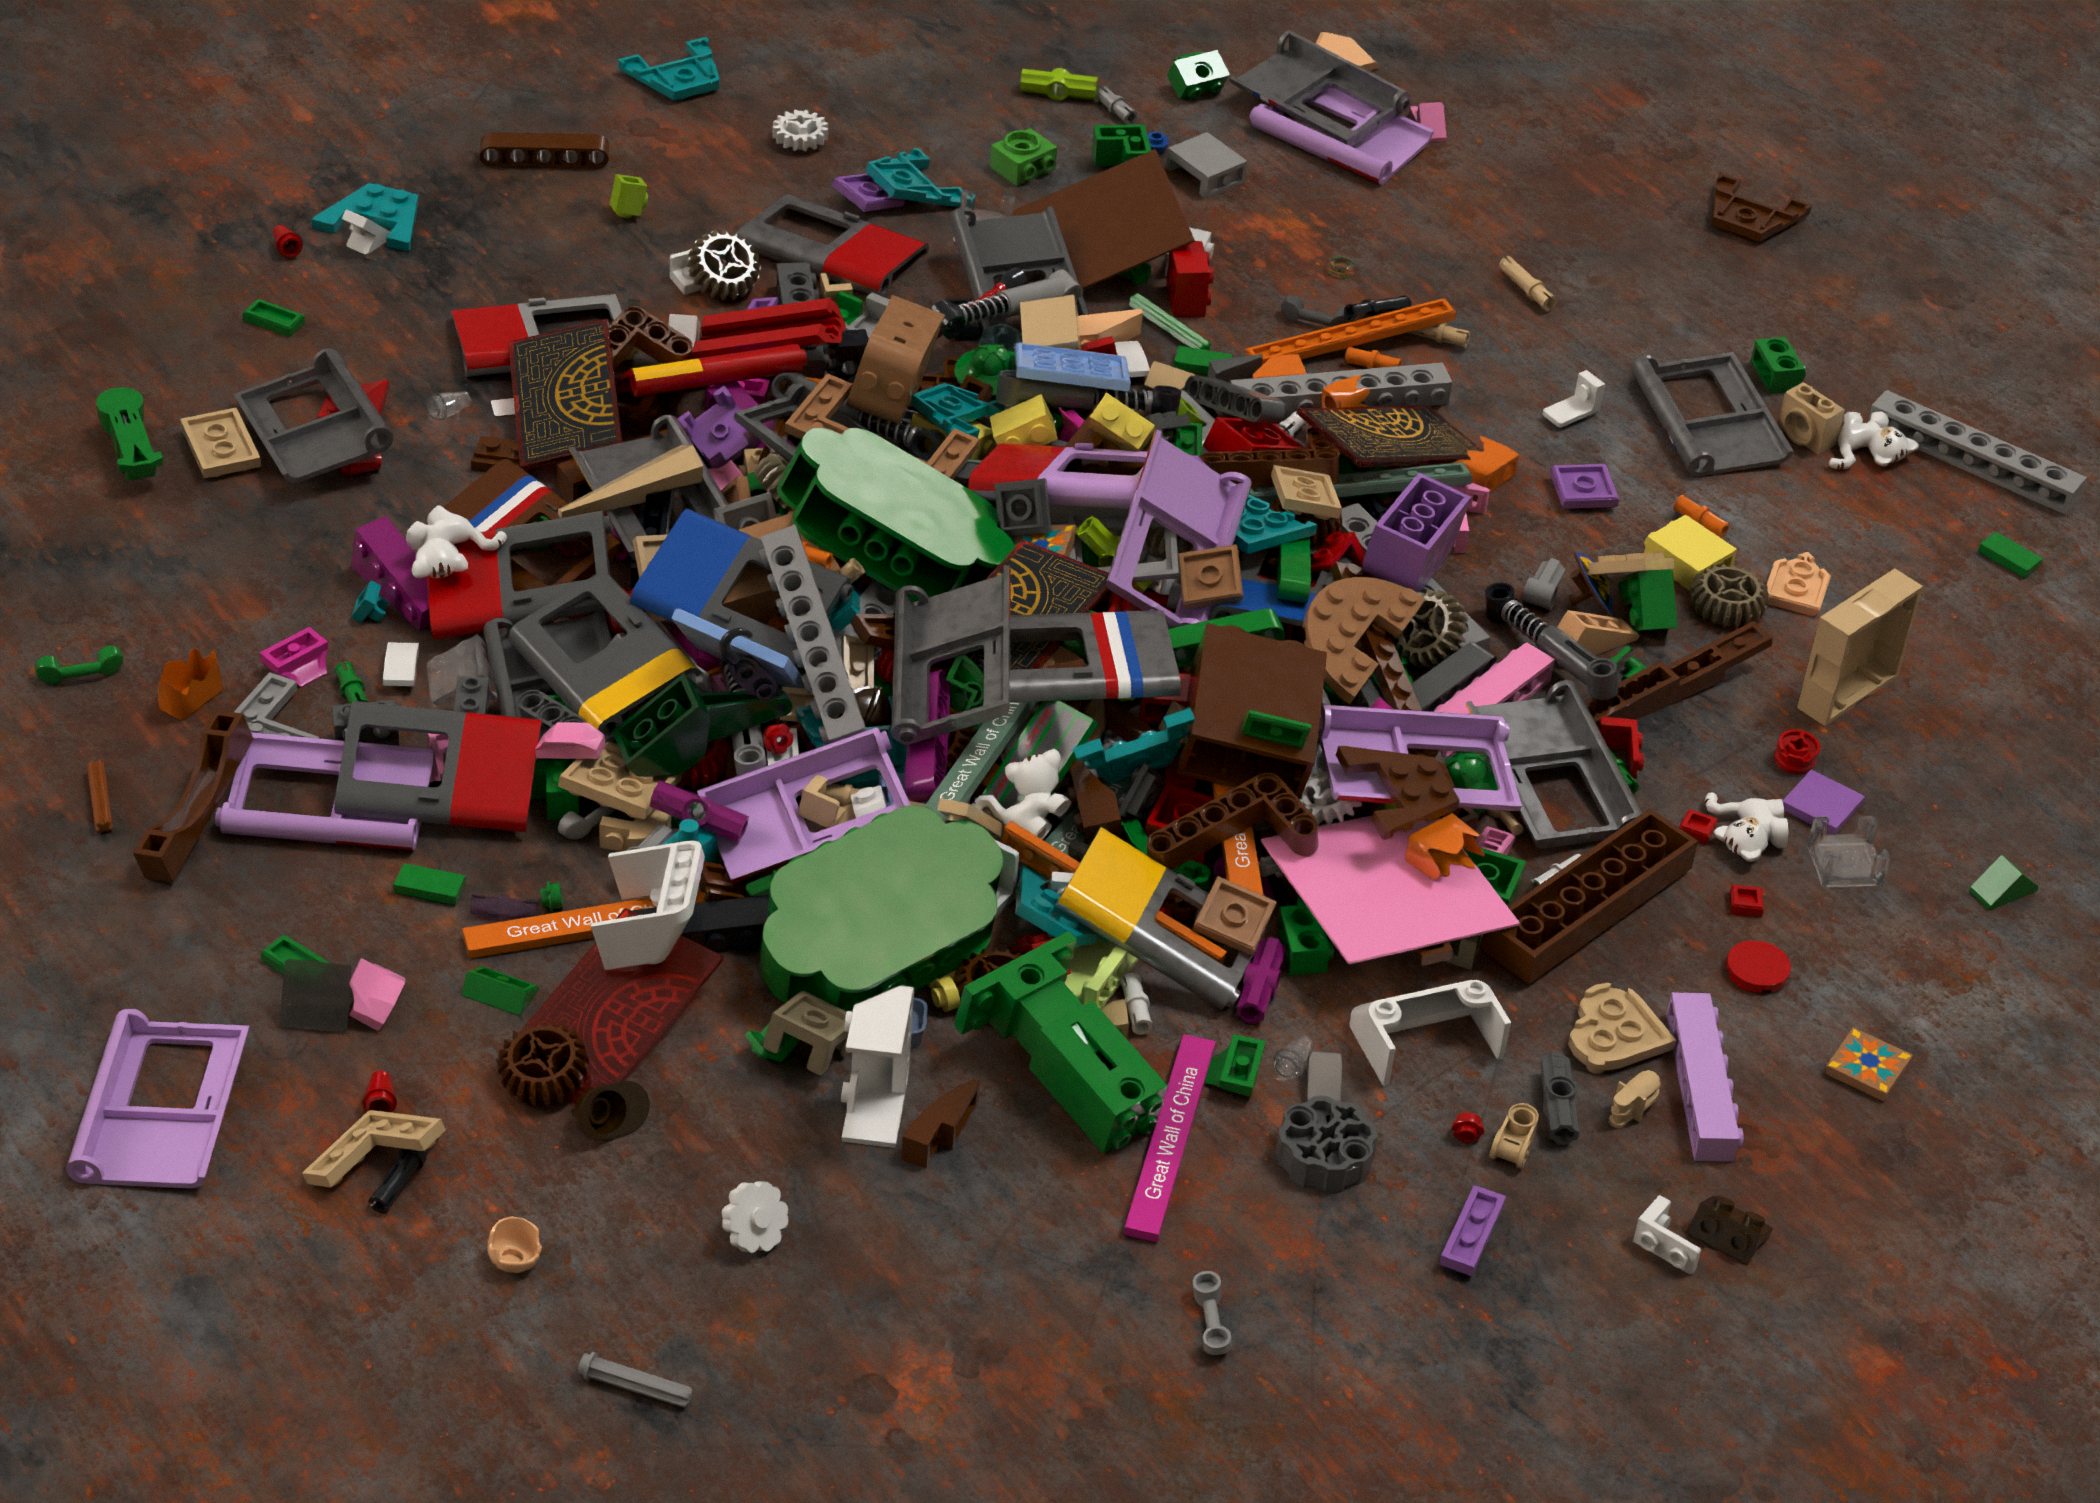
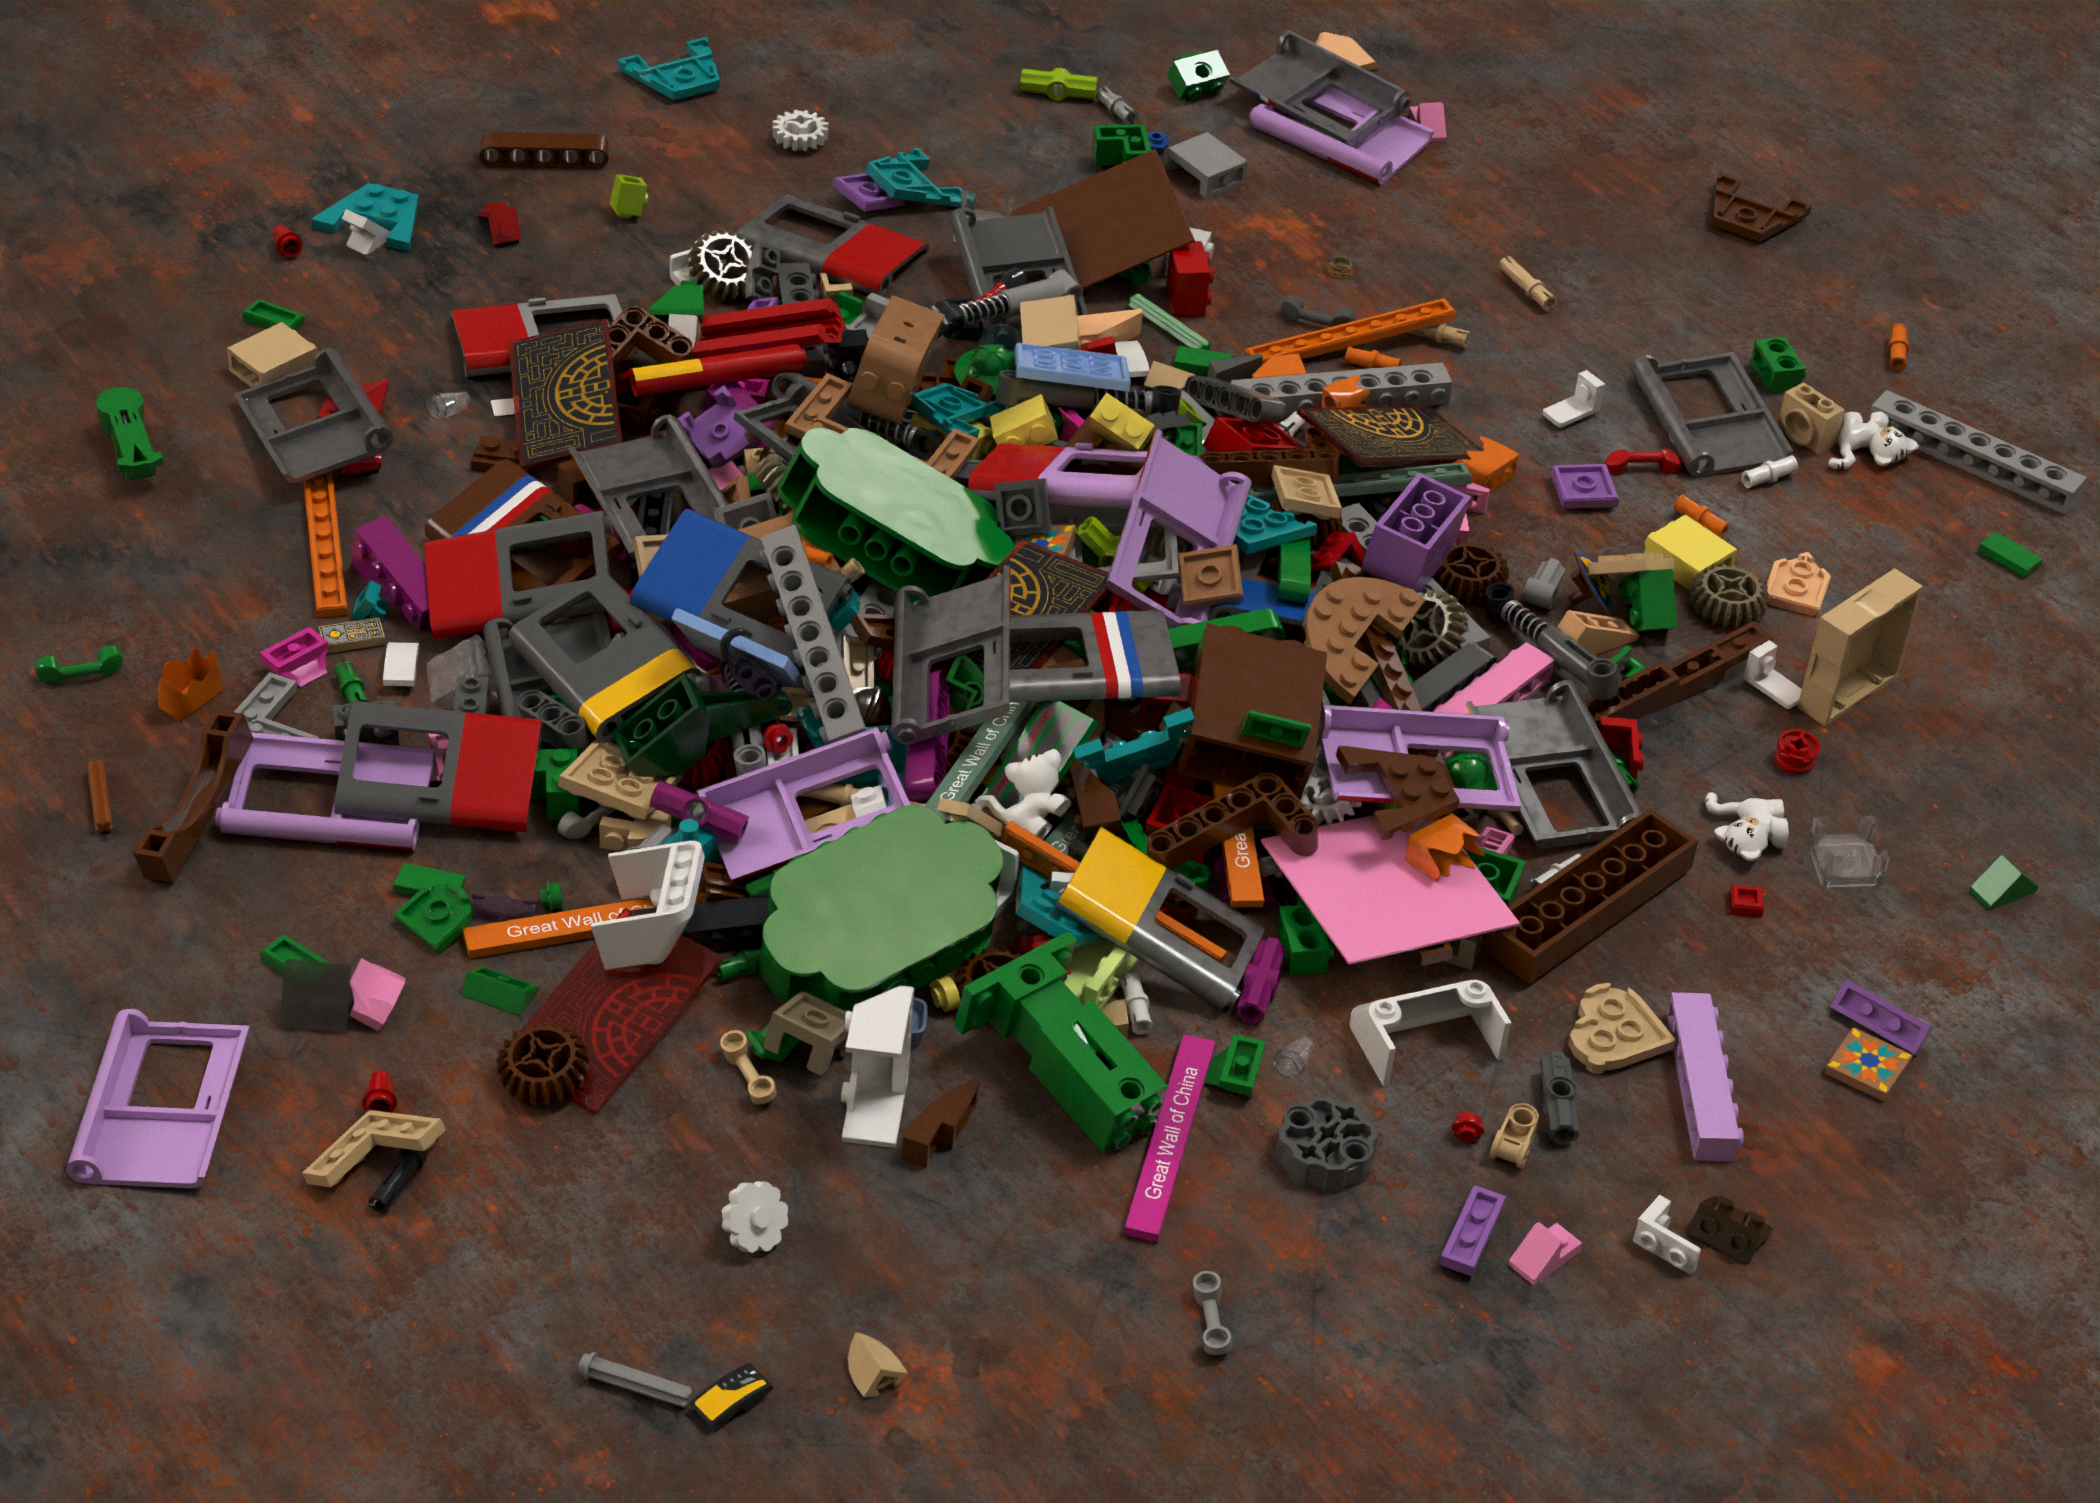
(220, 442): tan plate -> none
(270, 355): none -> tan brick
(325, 546): none -> orange tile
(353, 635): none -> tile
(435, 541): white animal -> none
(436, 915): none -> green tile
(502, 222): none -> red bracket
(514, 1245): light nougat hair -> none
(571, 741): bright pink slope -> none
(612, 1110): dark brown piece -> none
(670, 470): tan wedge -> none
(682, 300): none -> green slope
(729, 1394): none -> slope
(737, 1052): none -> tan bar
(745, 963): none -> green pin
(762, 268): none -> flat silver slope
(819, 807): tan panel -> none
(873, 1365): none -> tan brick
(1023, 156): bright green brick -> none
(1234, 916): medium nougat tile -> none
(1324, 1075): dark grey slope -> none
(1370, 308): black pin -> none
(1470, 571): none -> reddish brown gear
(1544, 1252): none -> bright pink slope
(1618, 460): none -> red bar
(1634, 1098): tan arm -> none
(1699, 825): red tile -> none
(1758, 966): red tile -> none
(1761, 675): none -> white bracket
(1769, 471): none -> white pin
(1823, 798): medium lavender tile -> none
(1881, 1017): none -> medium lavender plate
(1898, 347): none -> orange pin

